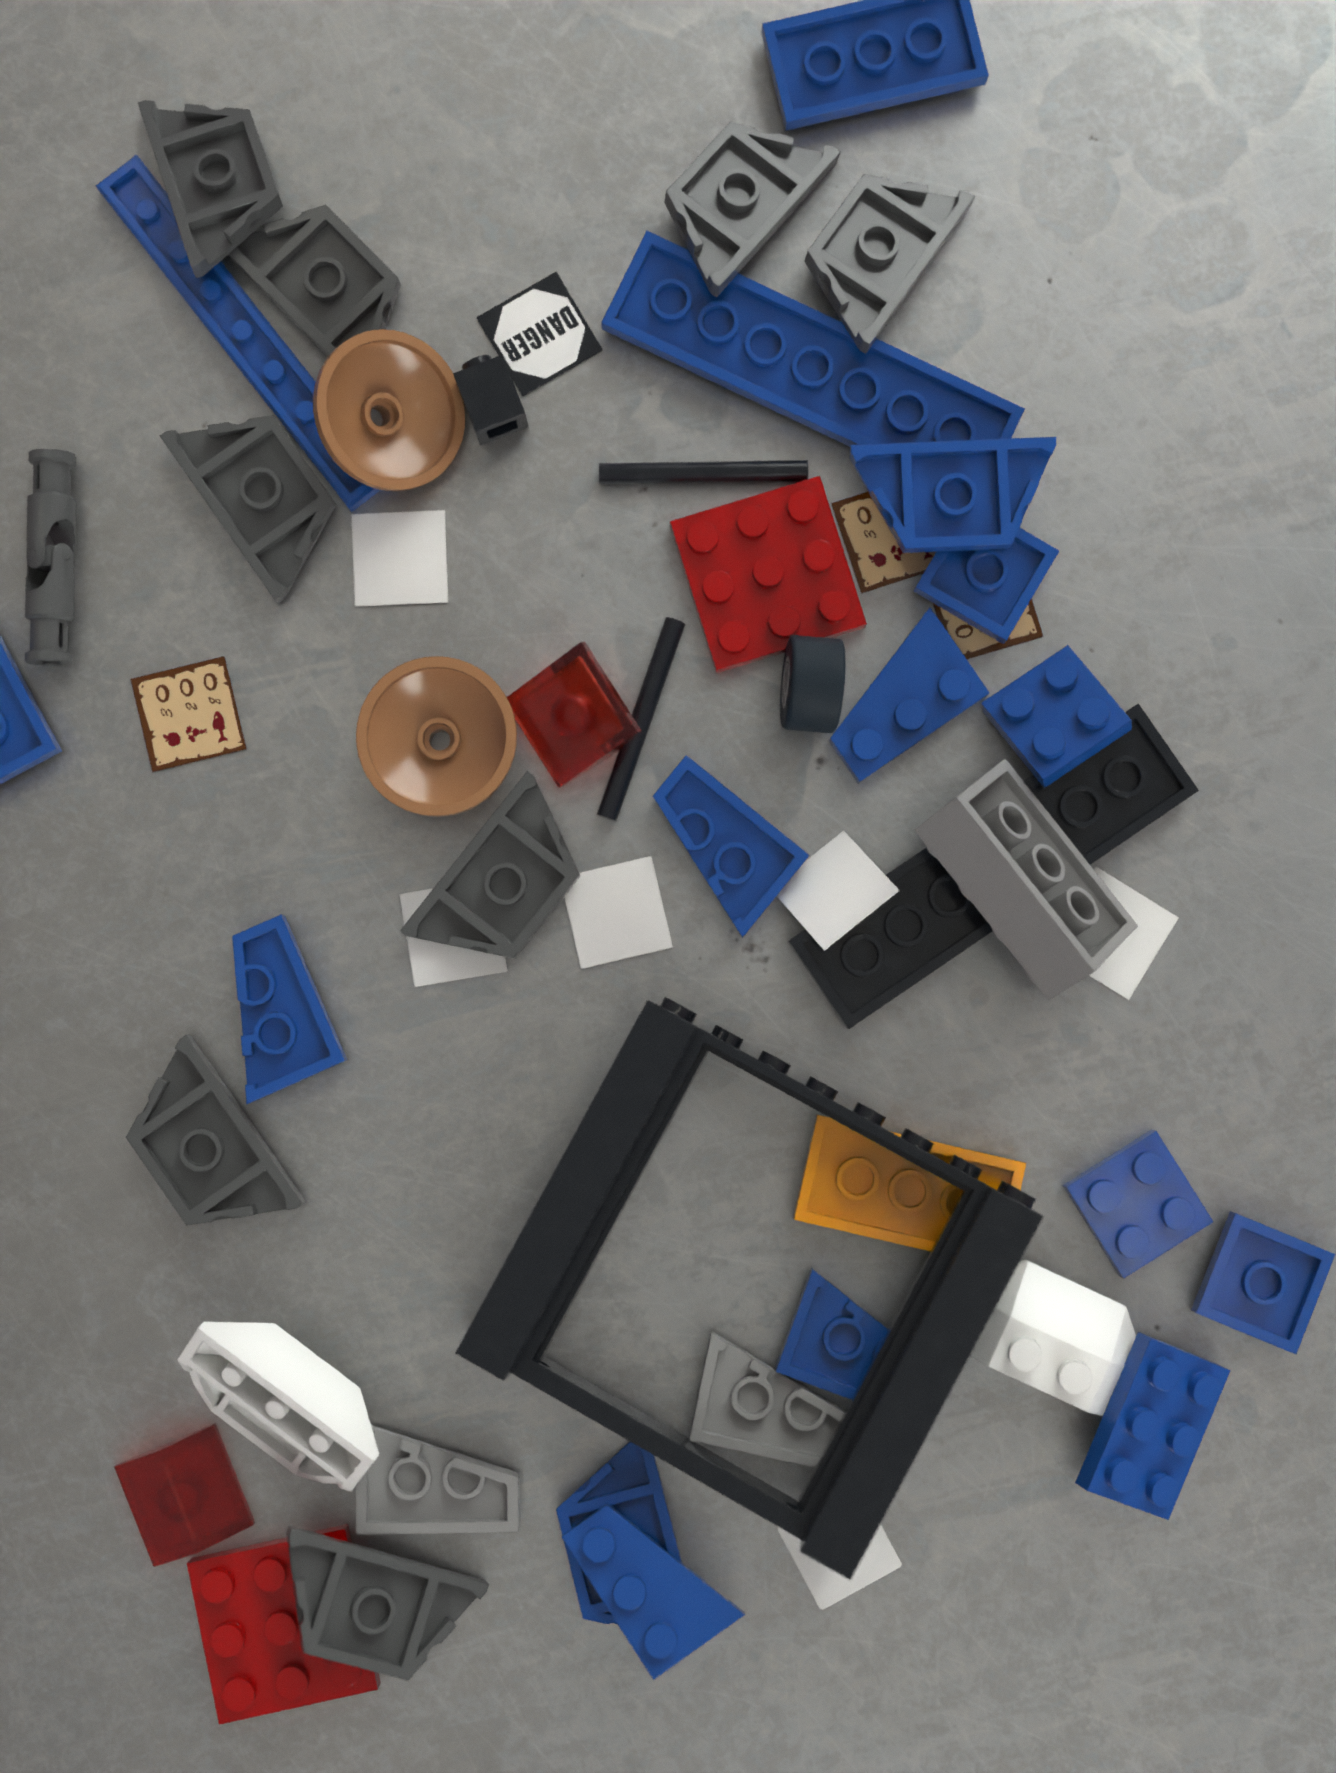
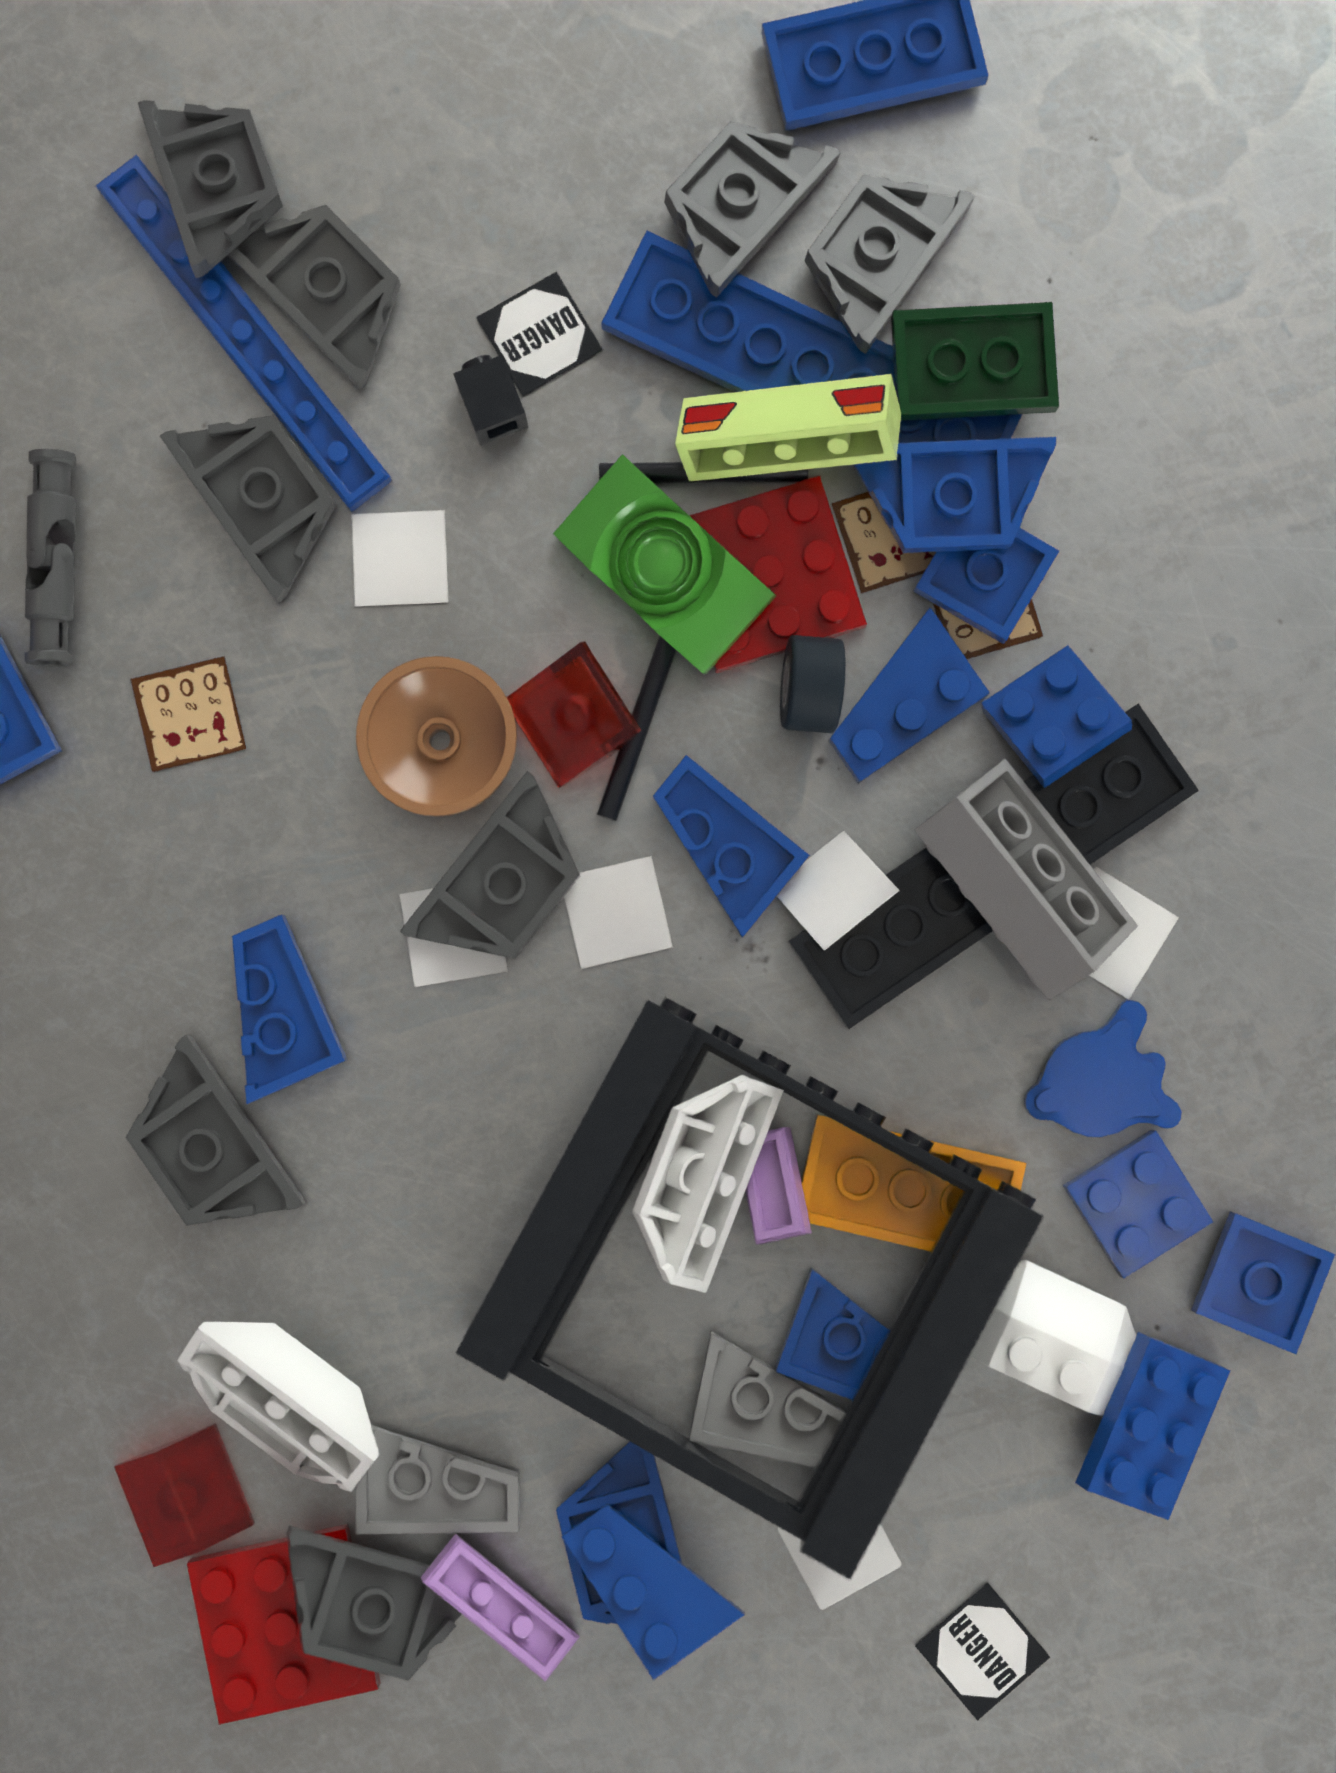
(411, 392): medium nougat dish -> none
(500, 1607): none -> lavender tile
(664, 565): none -> bright green slope
(702, 1177): none -> white wedge
(776, 1191): none -> lavender tile
(789, 428): none -> yellowish green brick
(975, 361): none -> dark green plate
(982, 1651): none -> sticker
(1101, 1082): none -> blue tile

